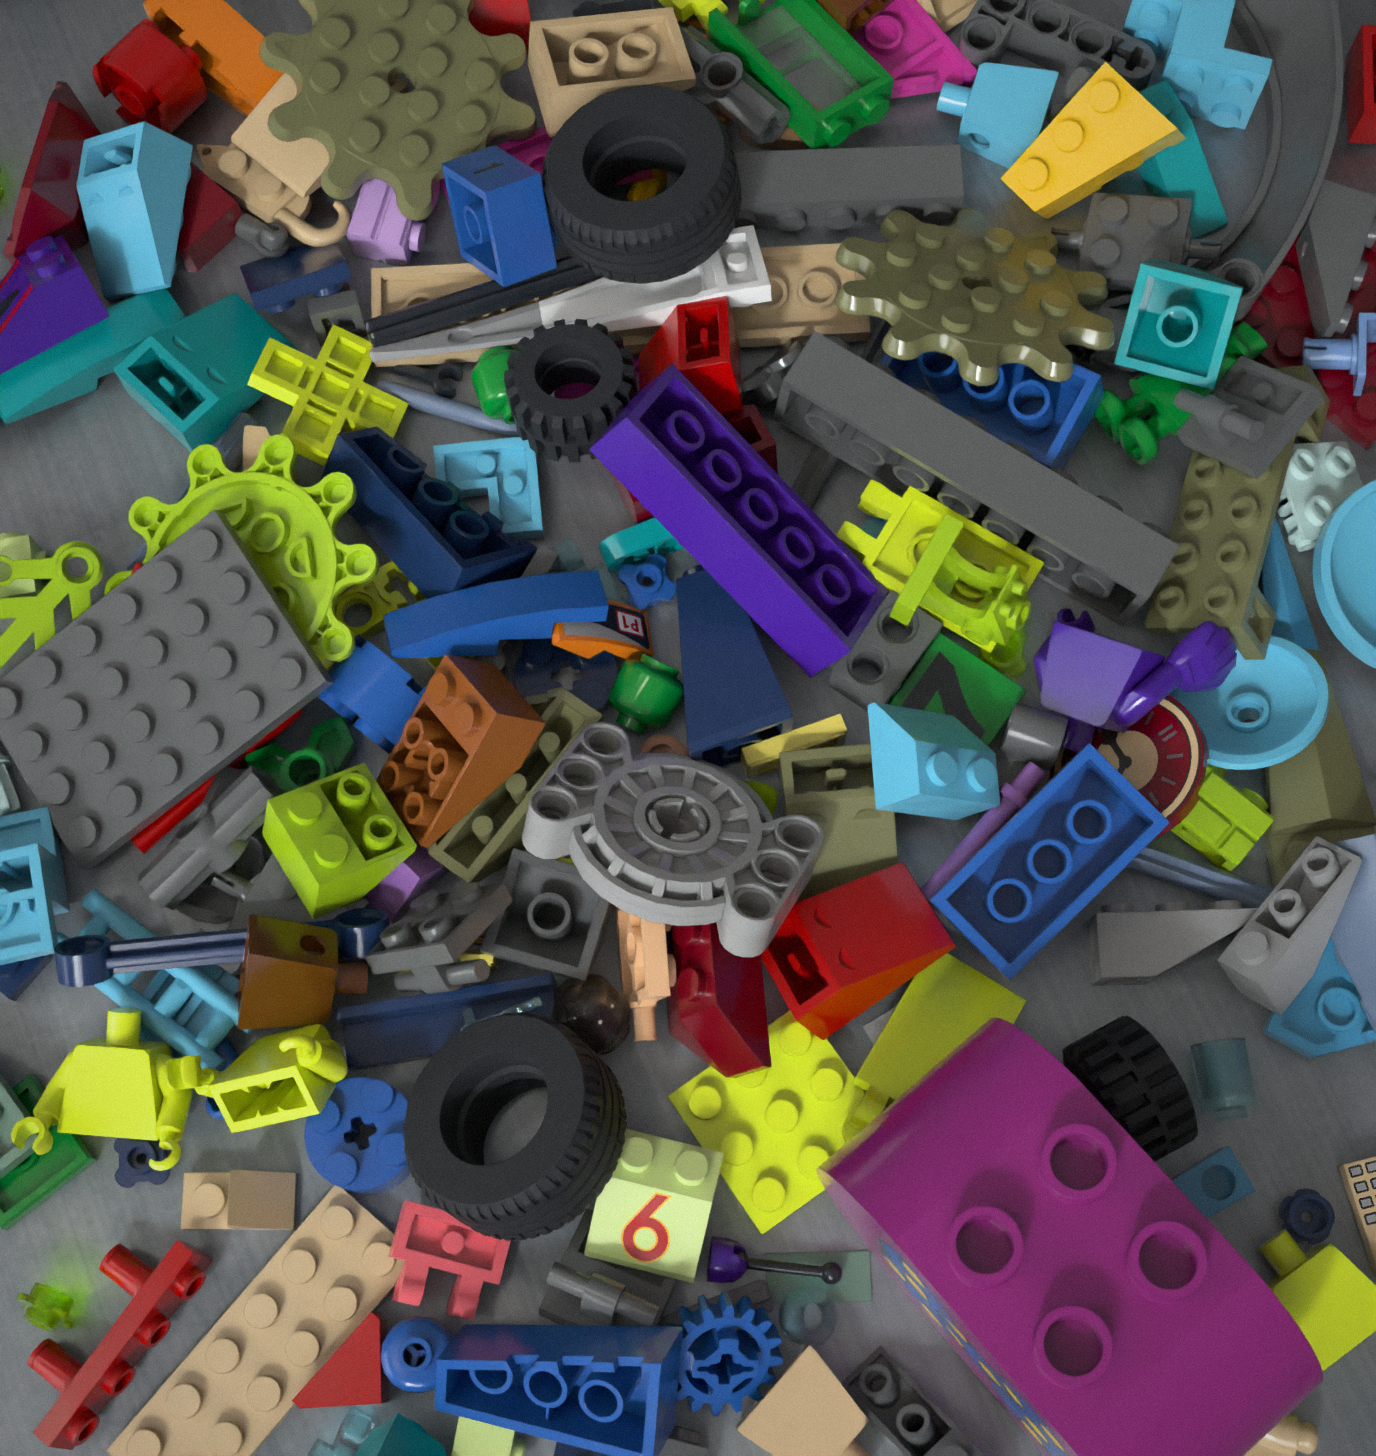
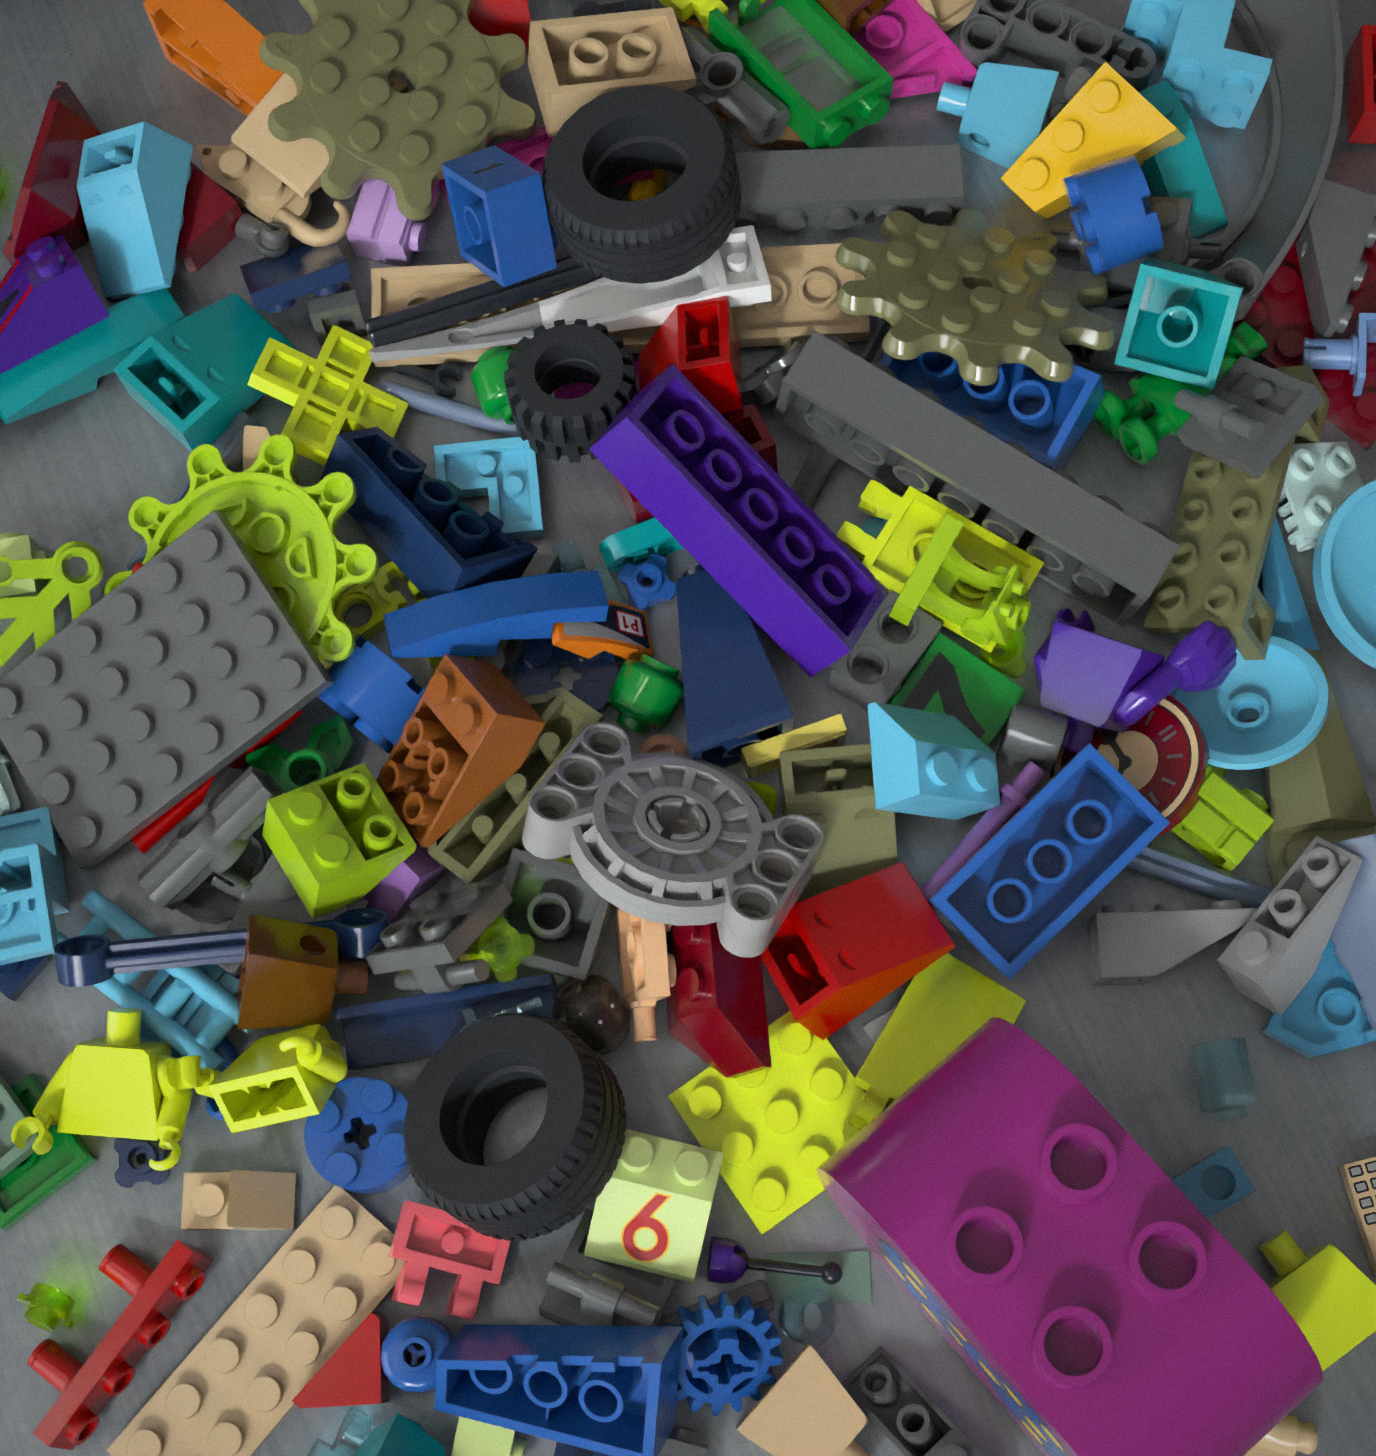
(151, 78): red brick -> none
(517, 946): none -> clear neon green plate
(1113, 214): none -> blue brick
(1135, 1084): black tyre -> none
(1321, 1216): dark blue plate -> none

